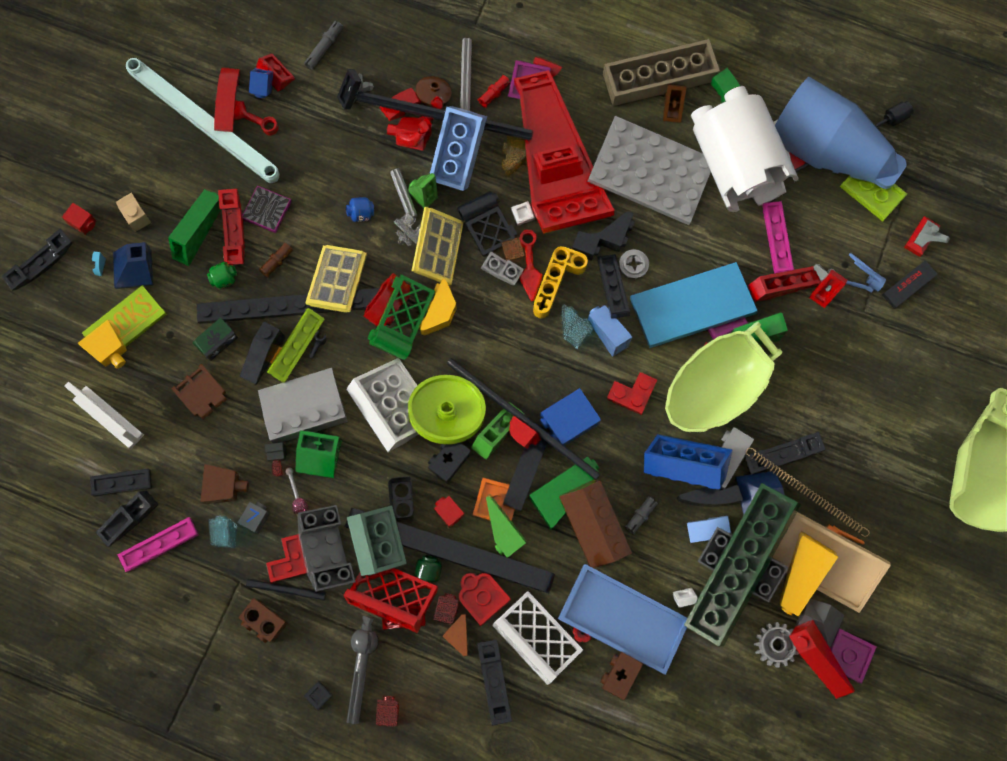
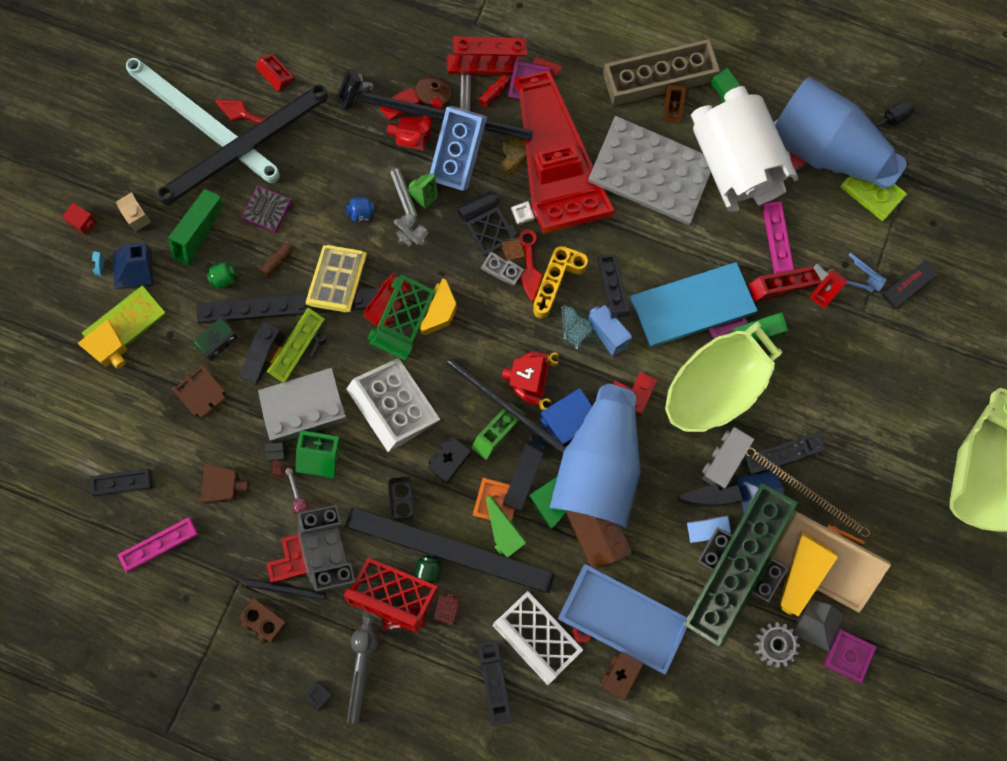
(40, 262): black slope -> none
(106, 415): white fence -> none
(127, 517): black slope -> none
(222, 532): clear light blue slope -> none
(226, 99): red slope -> none
(233, 226): red slope -> none
(242, 144): none -> black piece
(254, 517): dark grey brick -> none
(260, 82): blue brick -> none
(327, 39): dark grey pin -> none
(376, 540): sand green slope -> none
(387, 711): clear red brick -> none
(437, 245): clear piece -> none
(446, 409): lime dish -> none
(448, 511): red brick -> none
(457, 635): dark orange slope -> none
(482, 596): red plate -> none
(485, 55): none -> red fence
(523, 433): red brick -> none
(530, 376): none -> red torso
(602, 460): none -> medium blue windscreen
(611, 237): black arch -> none
(639, 258): light grey gear -> none
(641, 515): dark grey pin -> none
(685, 597): white tile -> none
(687, 461): blue slope -> none
(820, 658): red slope -> none
(923, 234): piece -> none

